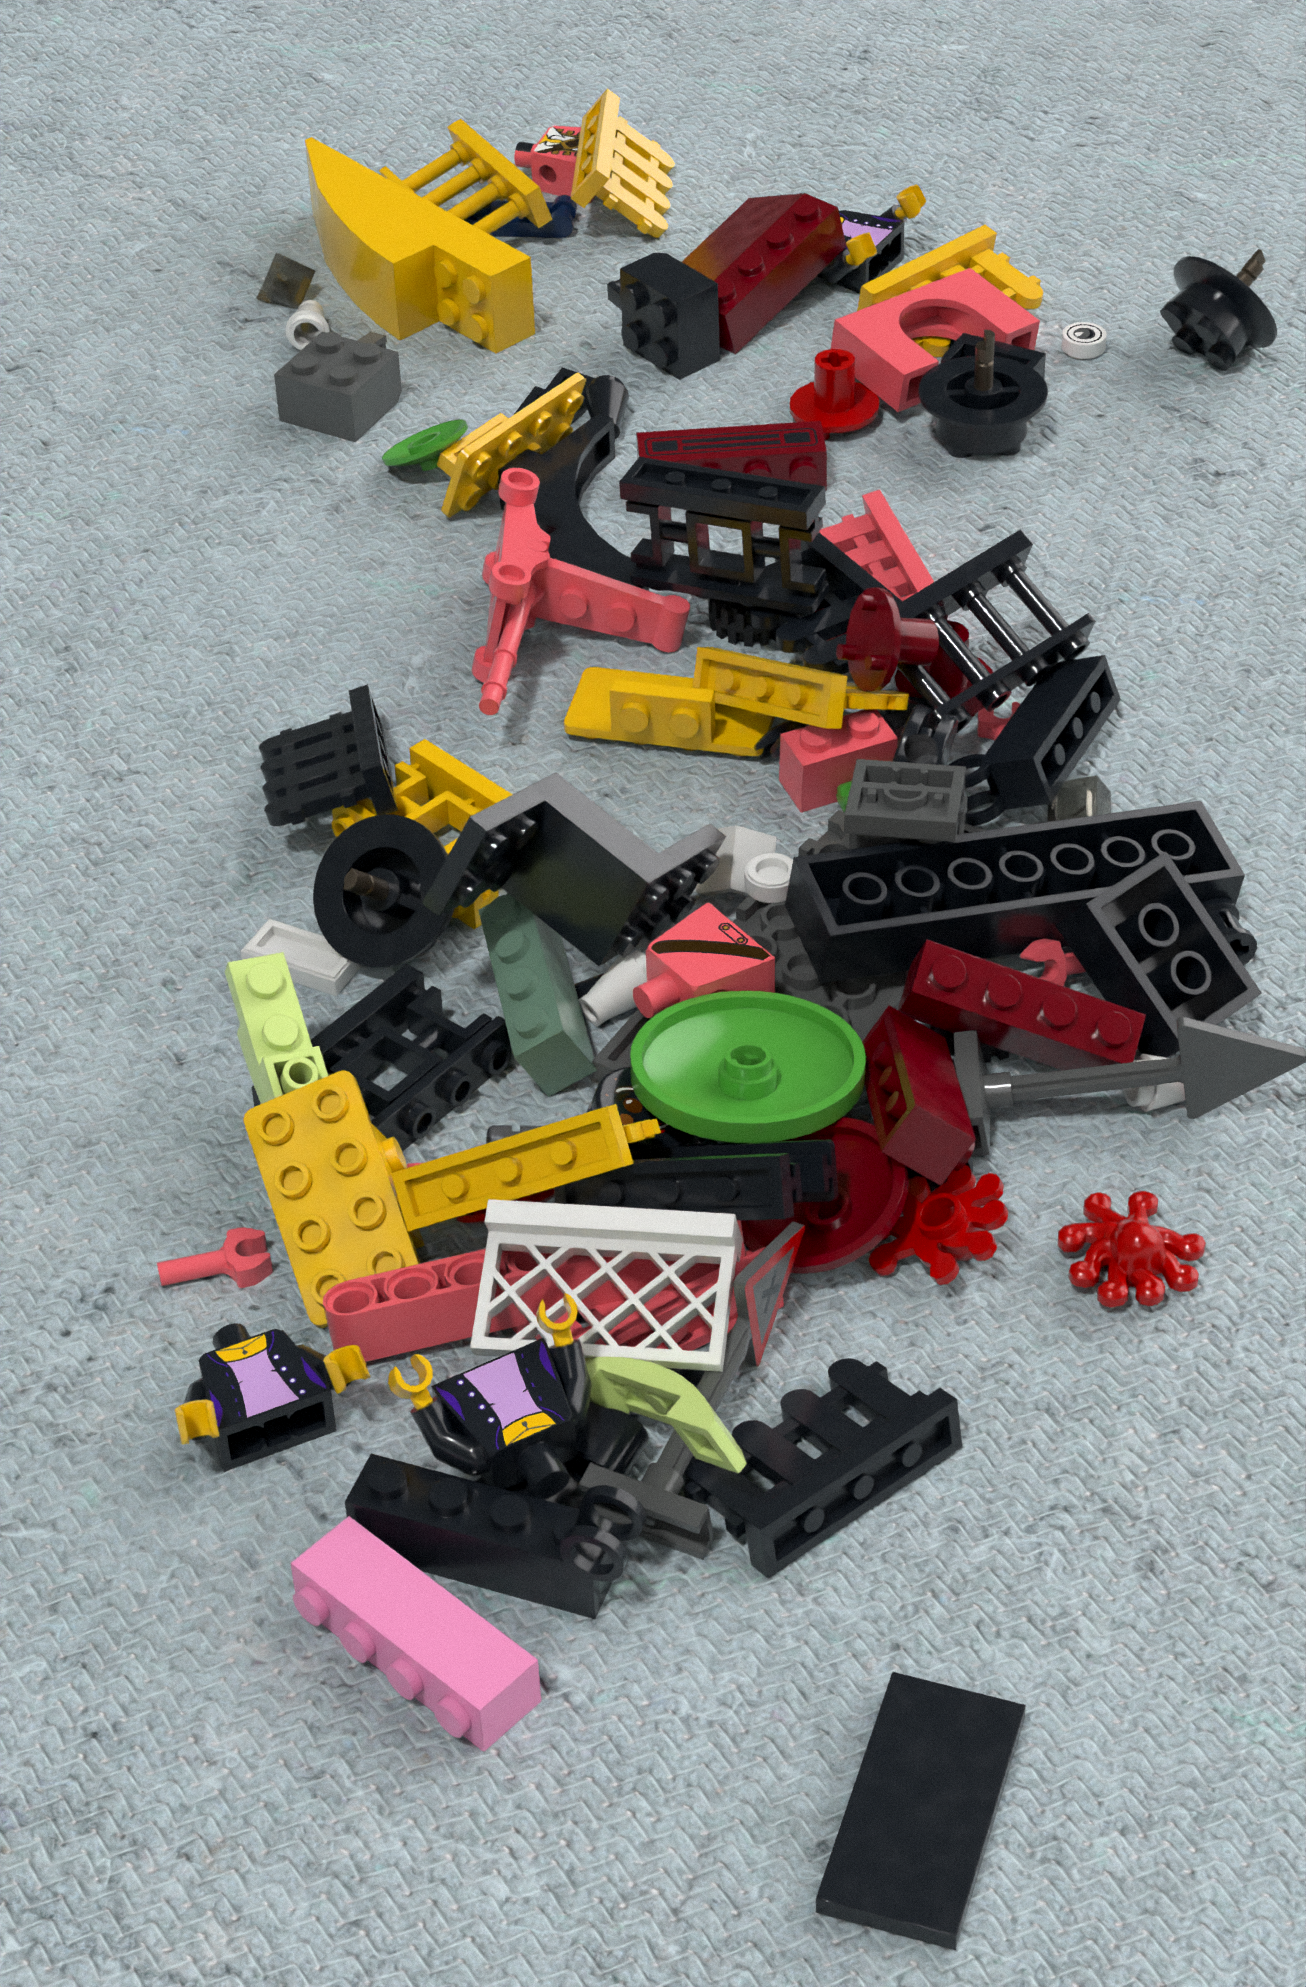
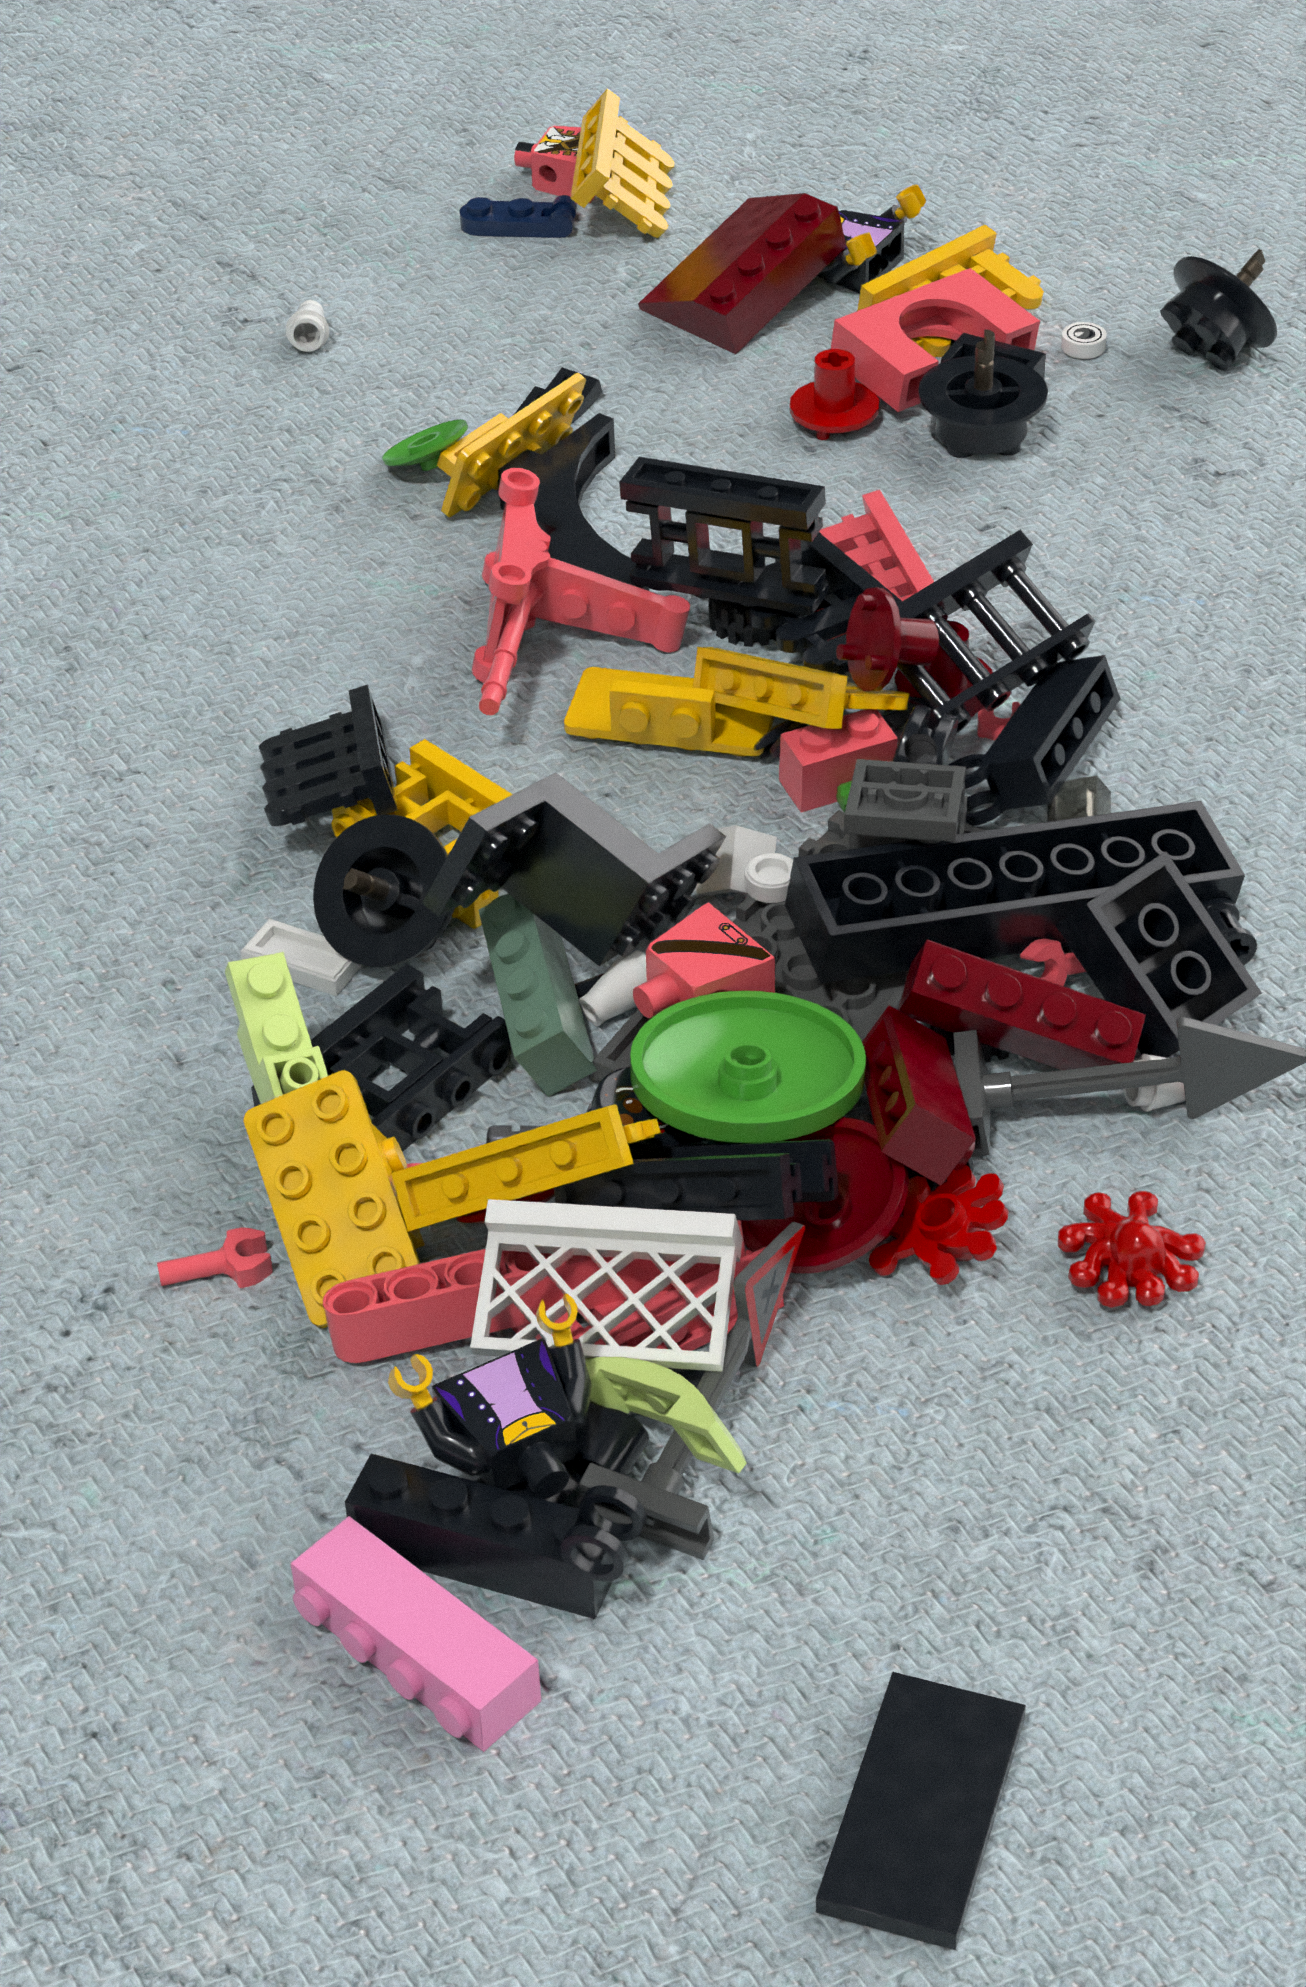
(264, 1394): torso -> none
(285, 282): clear smoke slope -> none
(339, 385): dark grey hinge -> none
(414, 260): yellow slope -> none
(485, 165): yellow fence -> none
(609, 397): black cone -> none
(668, 314): black hinge -> none
(767, 450): dark red brick -> none
(840, 1485): black fence -> none

